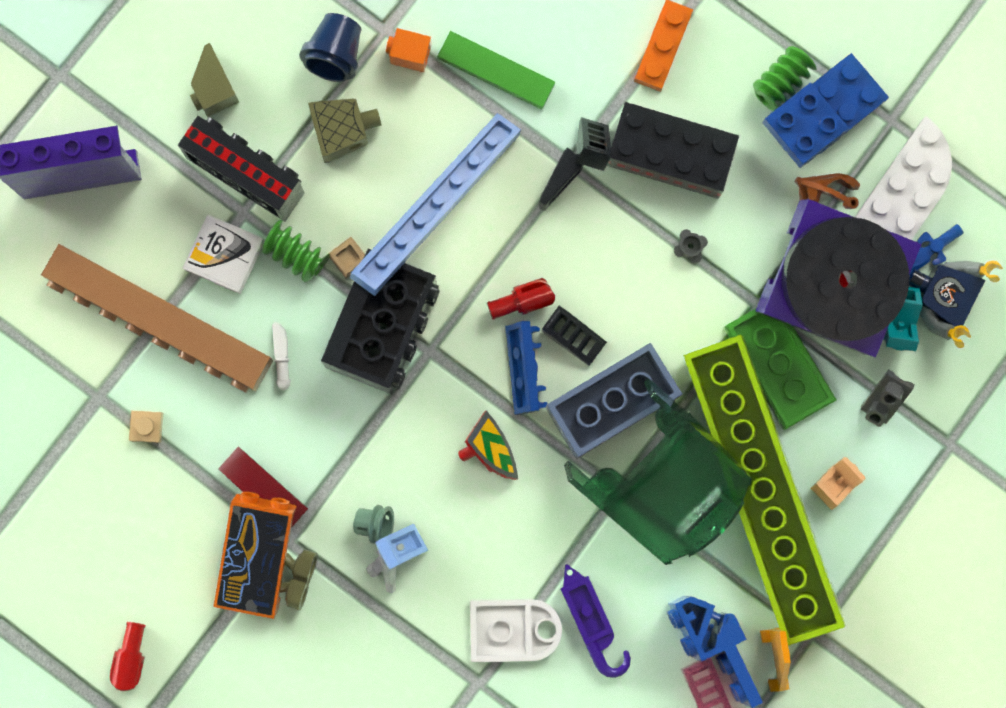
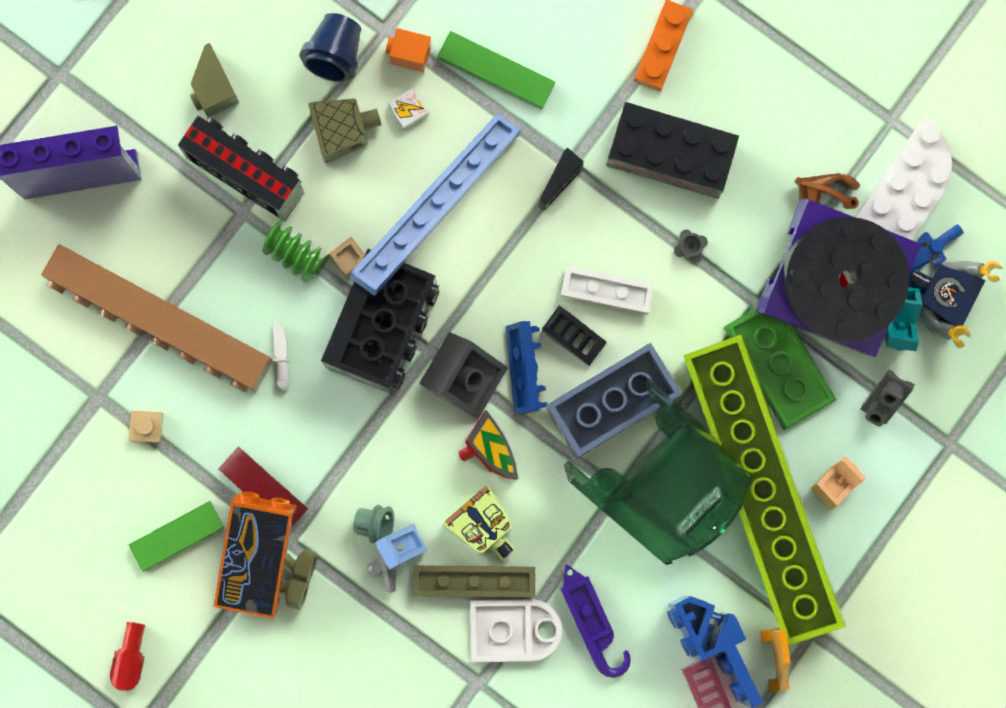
(176, 536): none -> bright green tile
(224, 254): white slope -> none
(408, 108): none -> tile
(463, 375): none -> dark grey slope
(474, 581): none -> olive plate
(482, 524): none -> torso
(523, 299): red arm -> none
(593, 144): black slope -> none
(607, 290): none -> white plate
(782, 76): bright green piece -> none
(825, 110): blue piece -> none

